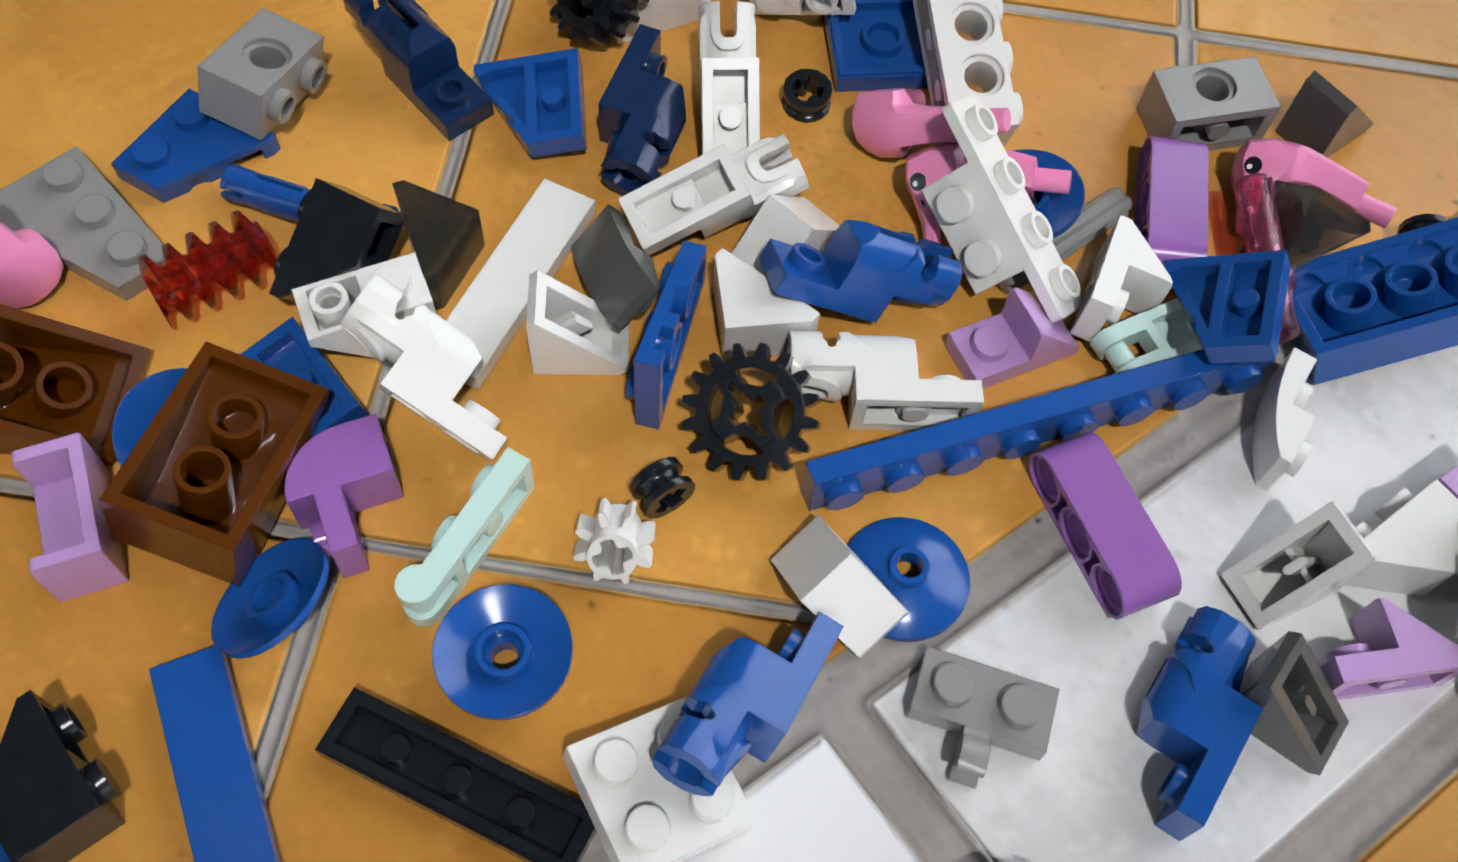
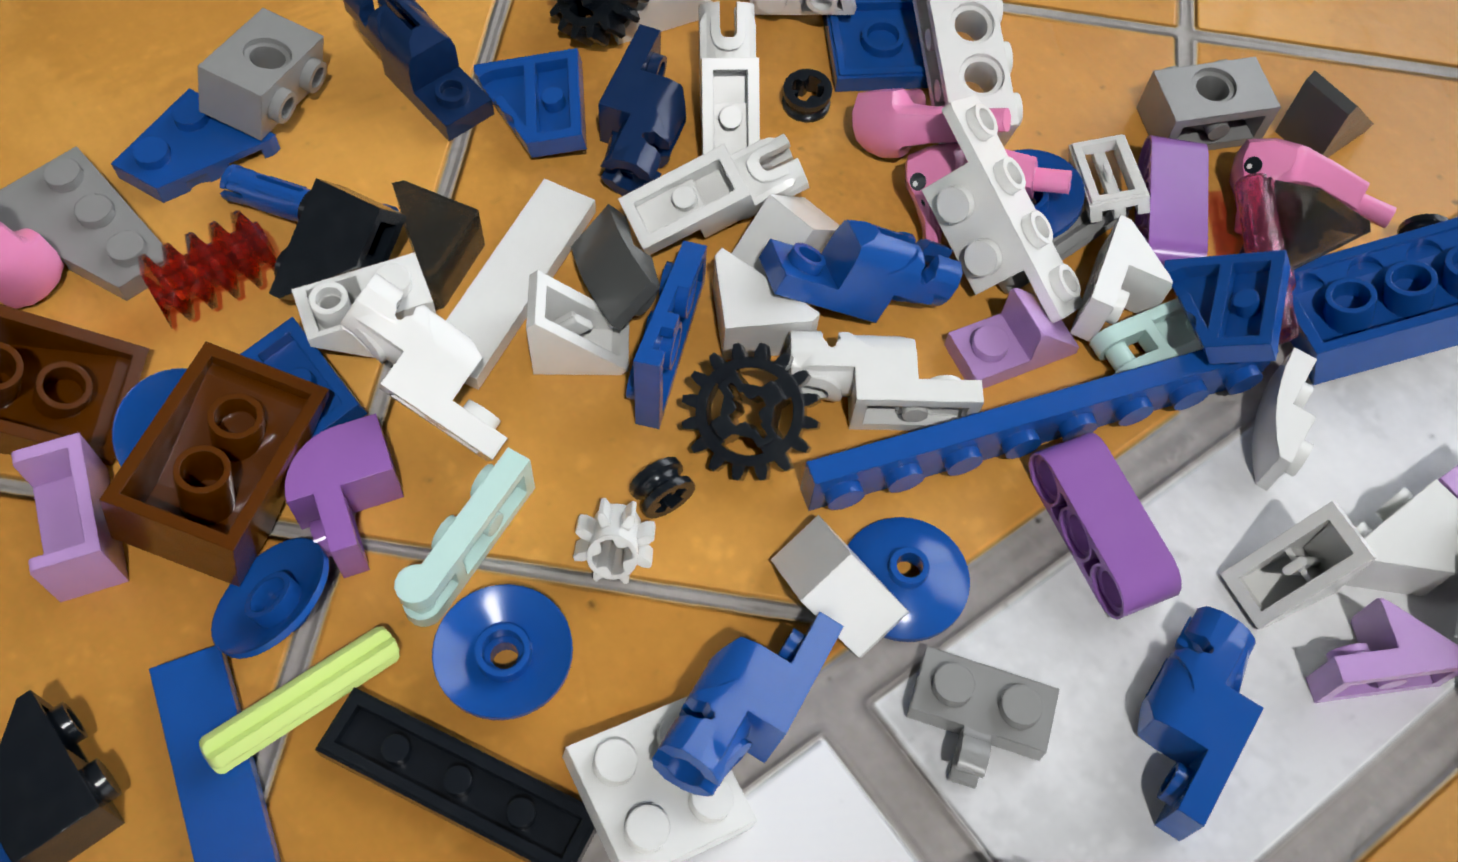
(298, 700): none -> yellowish green axle
(1113, 199): none -> white tile
(1299, 706): dark grey slope -> none

